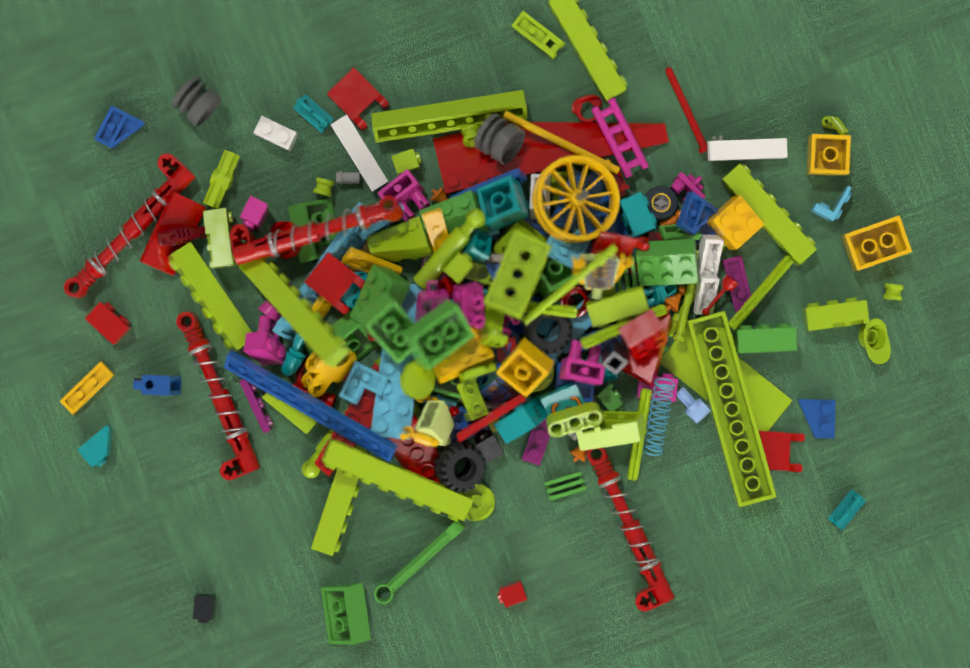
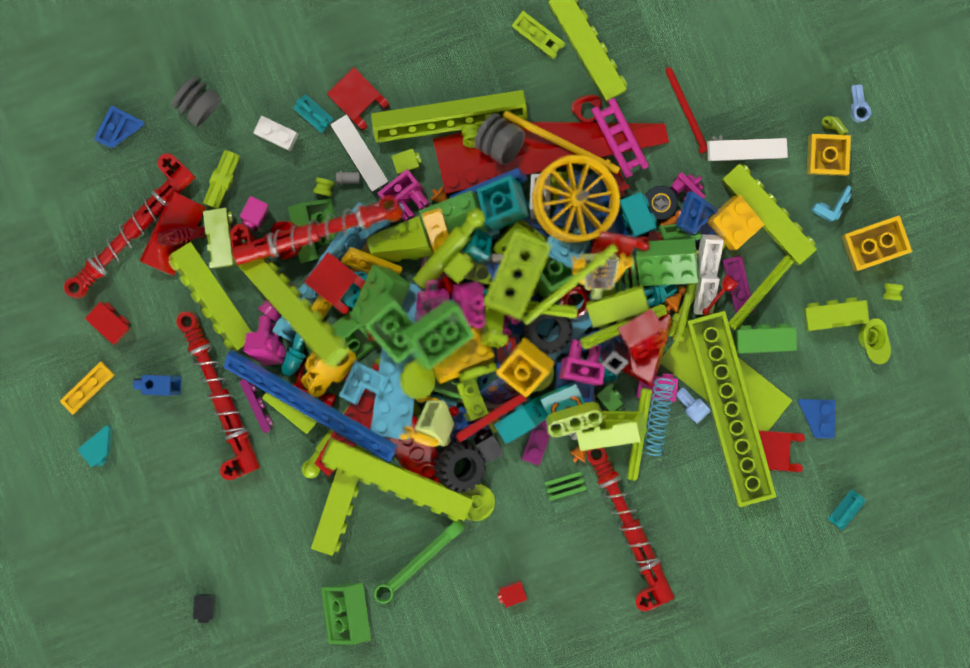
(859, 102): none -> light blue axle

